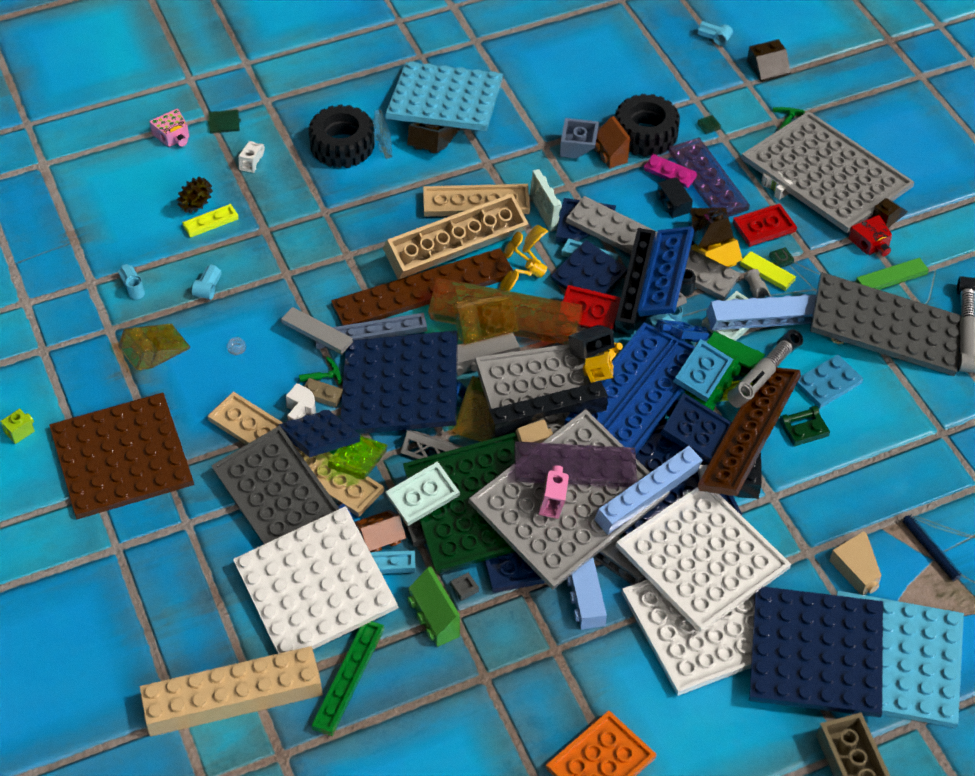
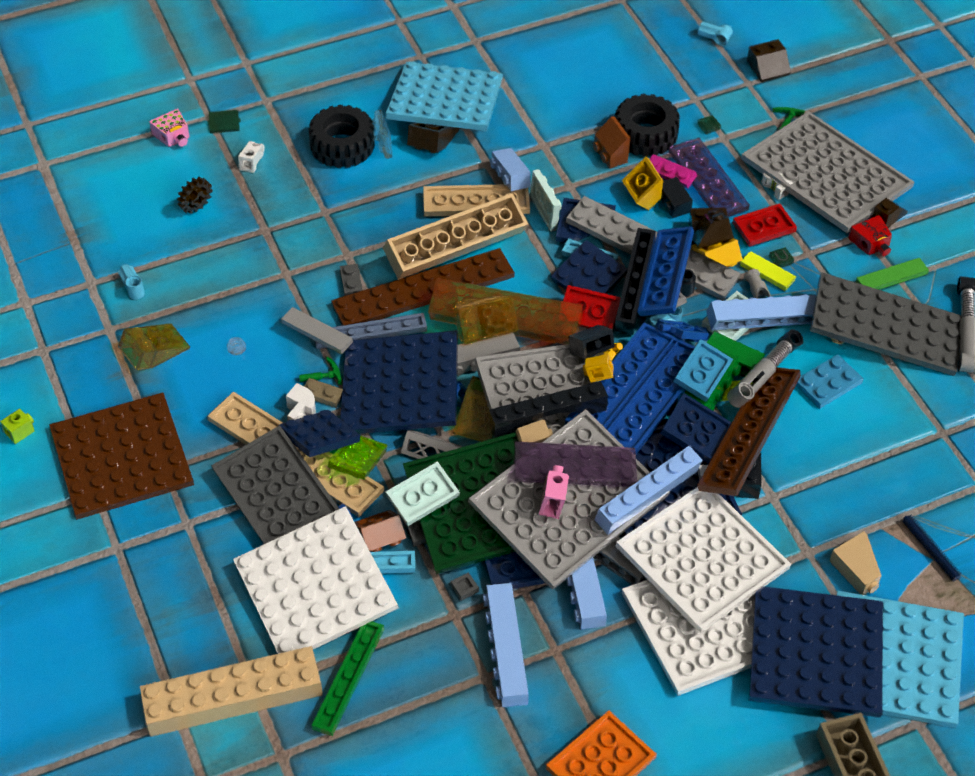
(206, 285): medium azure piece -> none
(210, 220): neon yellow tile -> none
(350, 279): none -> dark grey plate
(434, 608): bright green slope -> none
(507, 645): none -> light blue brick
(510, 169): none -> light blue brick
(533, 265): yellow plant -> none
(578, 137): sand blue slope -> none
(644, 184): none -> yellow slope
(805, 431): dark green plate -> none

